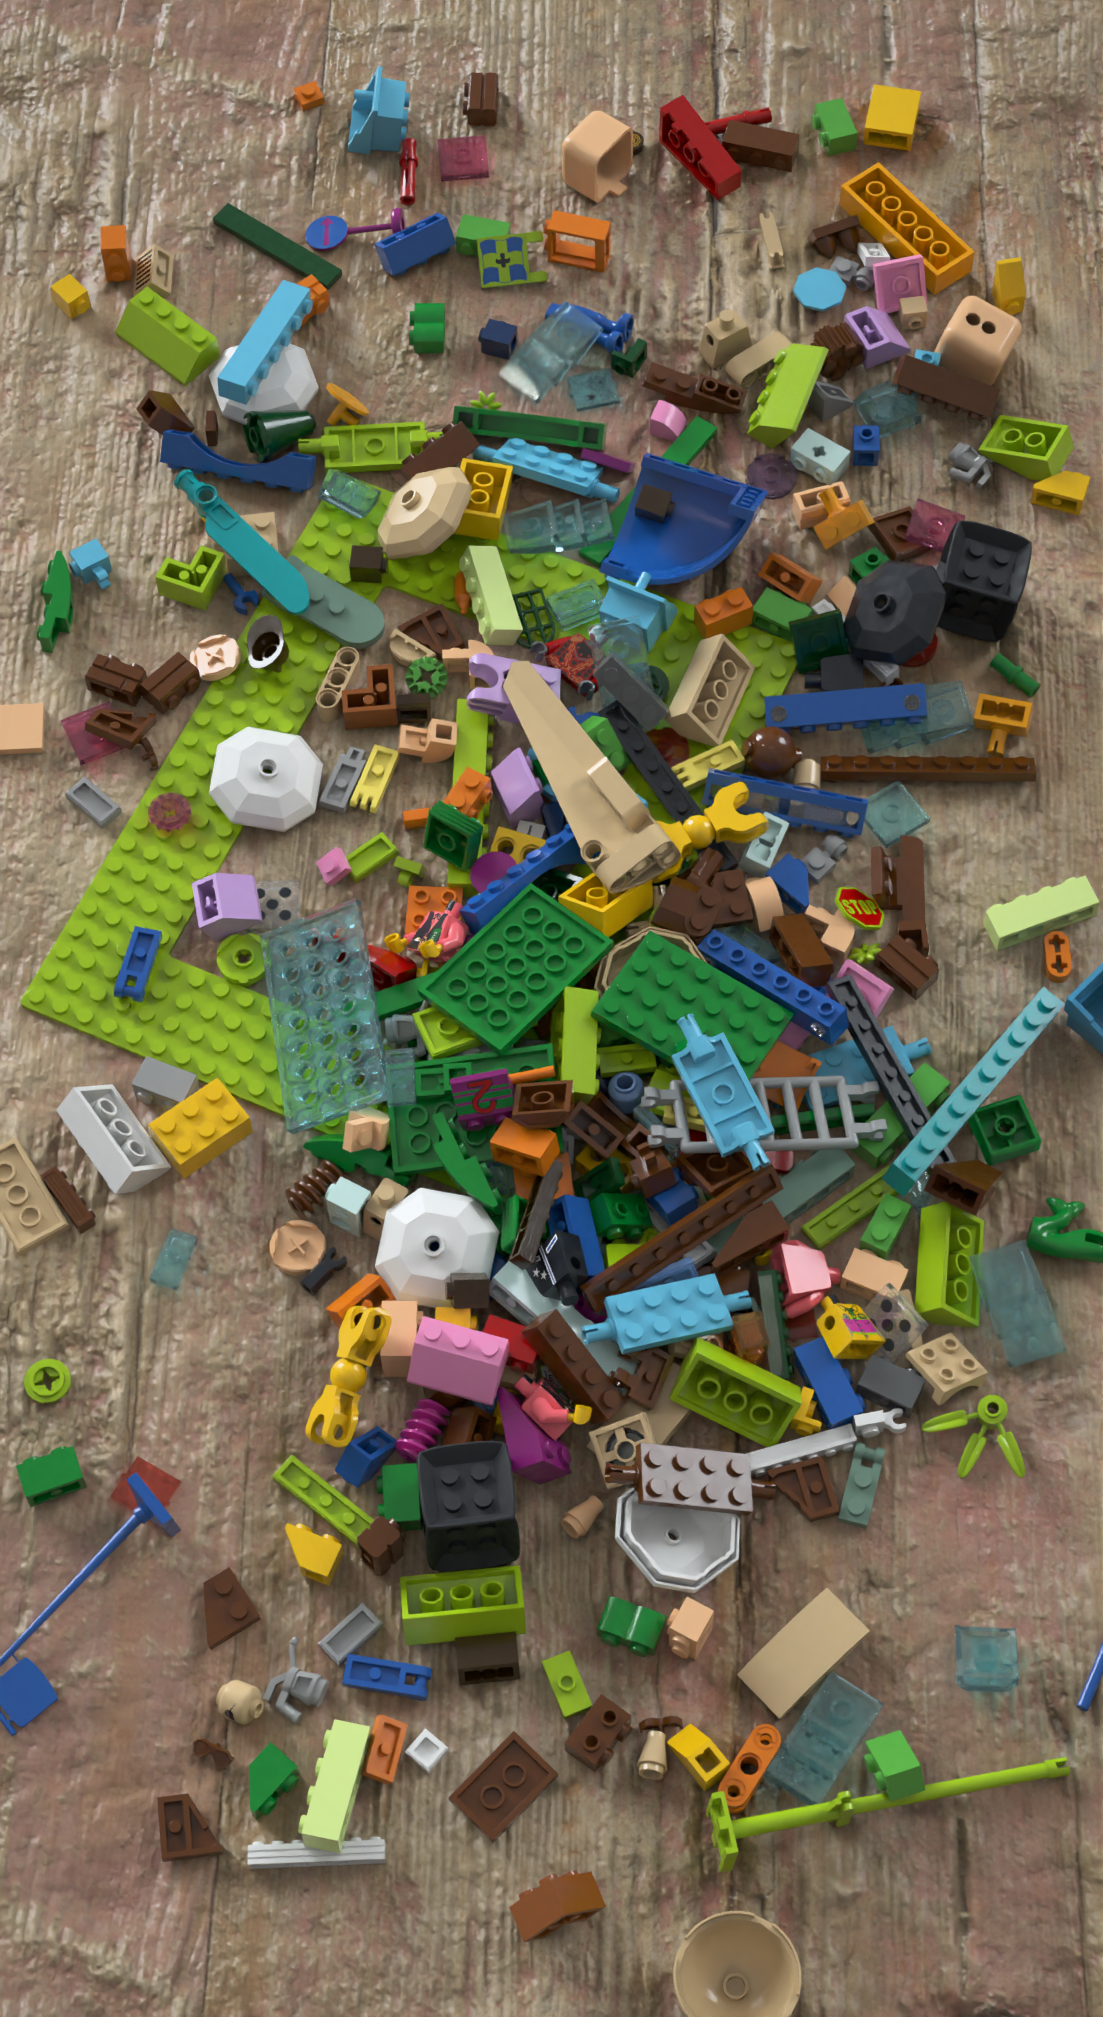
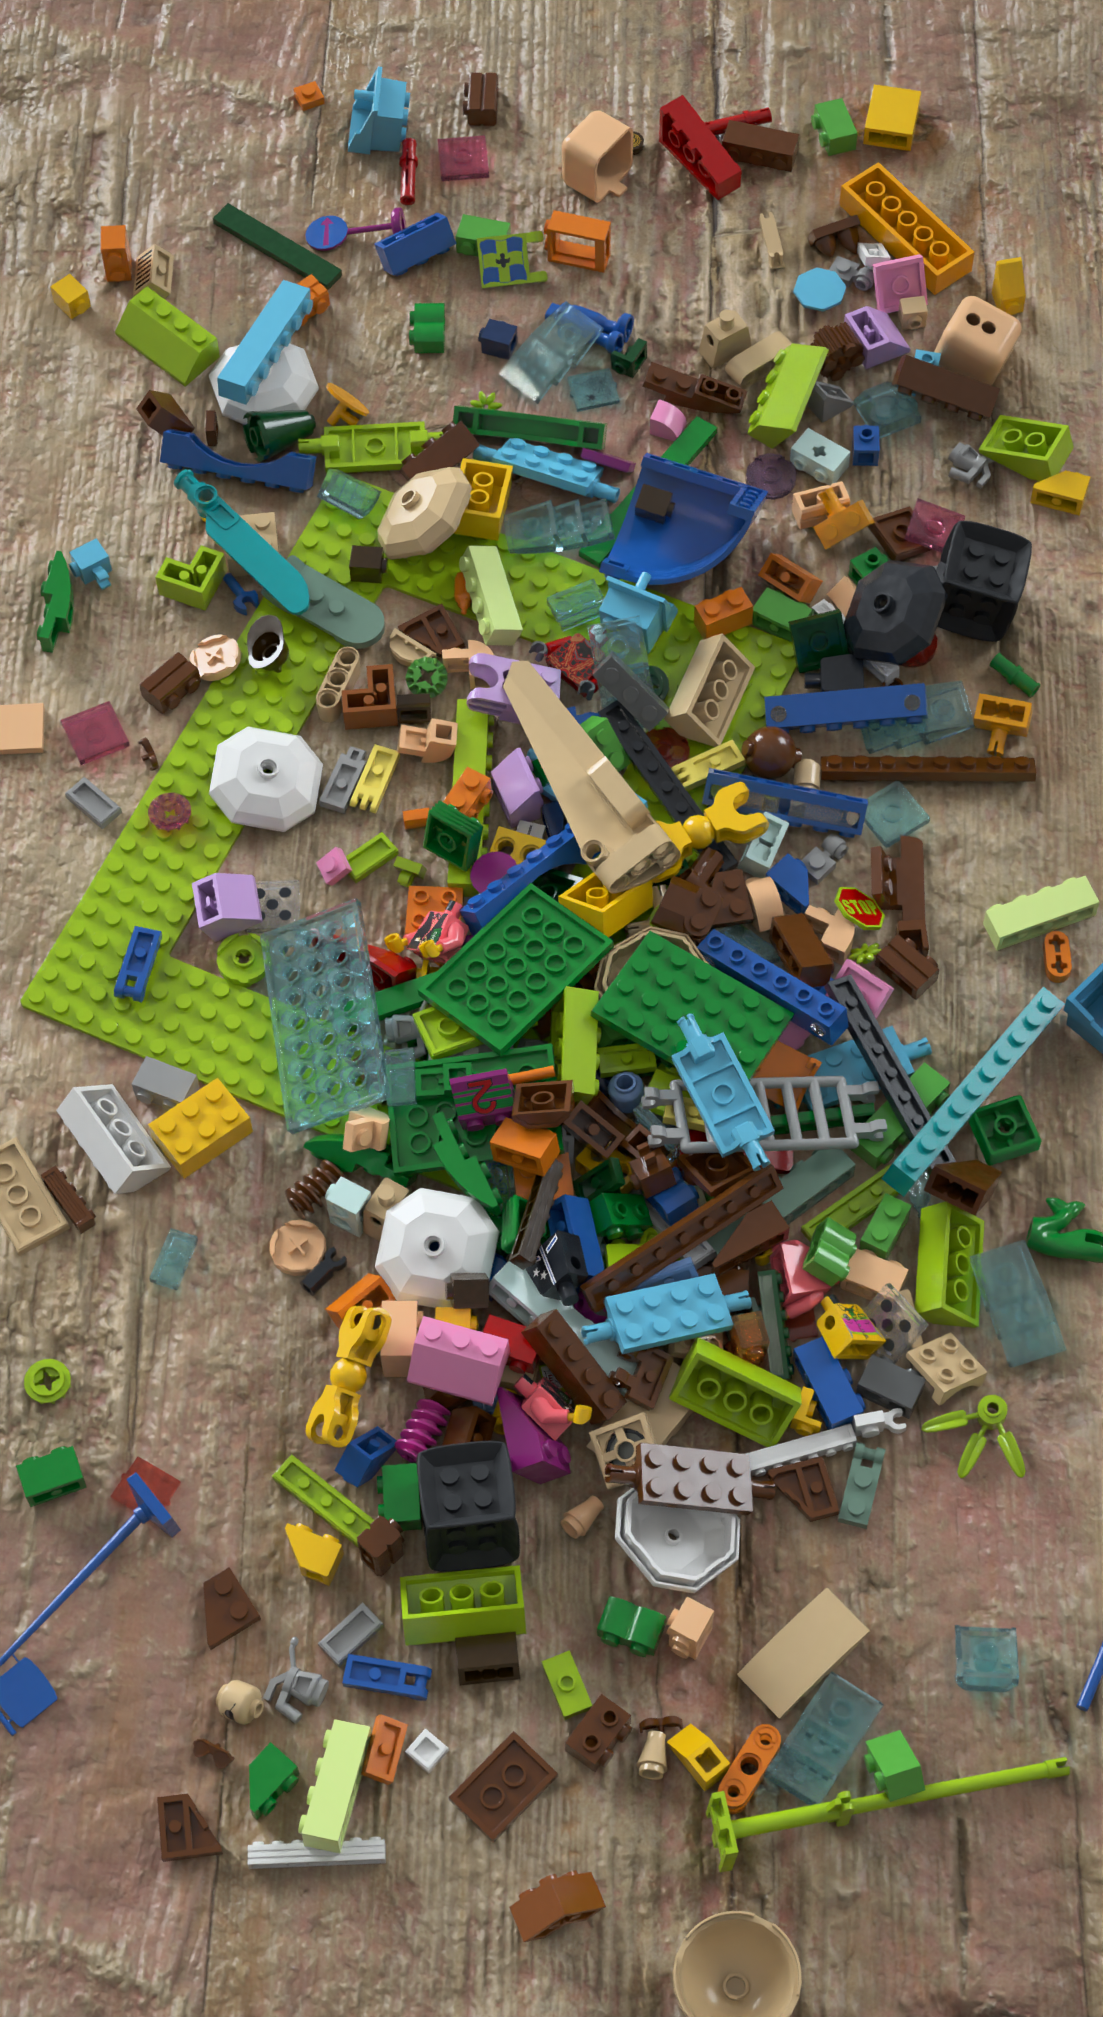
(115, 679): reddish brown brick -> none
(120, 726): reddish brown wing -> none
(535, 610): dark green window -> none
(830, 1252): none -> bright green brick

